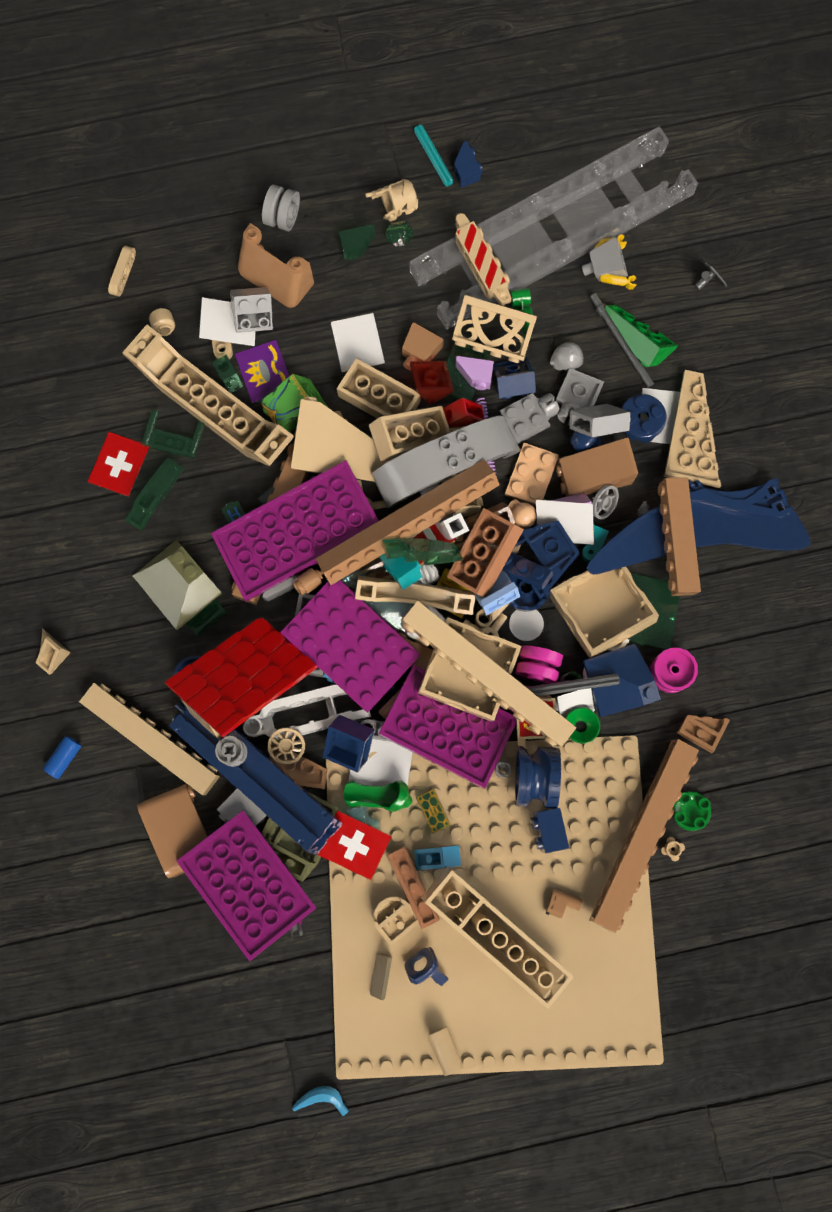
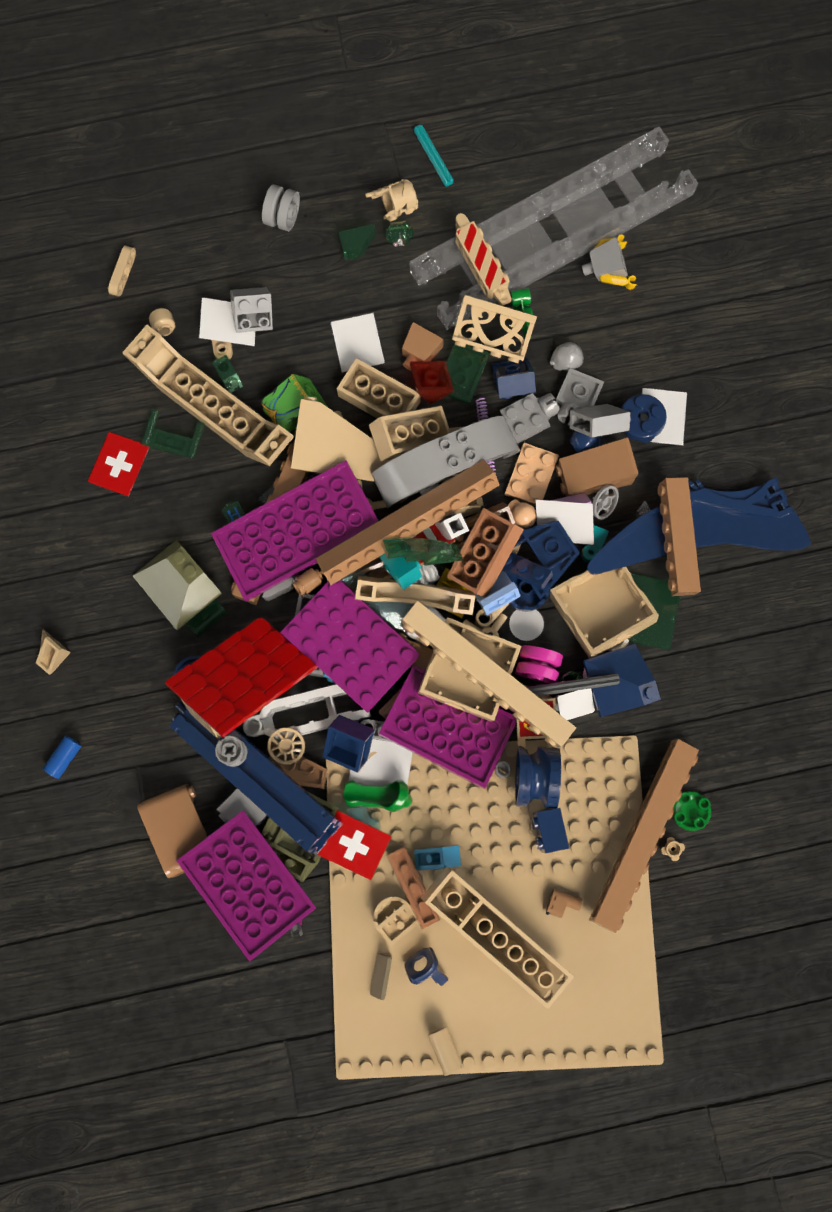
(150, 739): tan brick -> none
(154, 493): clear green slope -> none
(262, 369): dark purple sticker -> none
(285, 282): medium nougat windscreen -> none
(322, 1094): dark azure piece -> none
(433, 811): tile -> none
(463, 413): red torso -> none
(466, 167): dark blue slope -> none
(475, 371): lavender slope -> none
(592, 725): green piece -> none
(634, 360): dark grey bar -> none
(645, 344): green wedge -> none
(678, 660): dark pink wheel -> none
(692, 439): tan wing -> none
(703, 731): medium nougat wing -> none
(706, 276): dark grey shield -> none

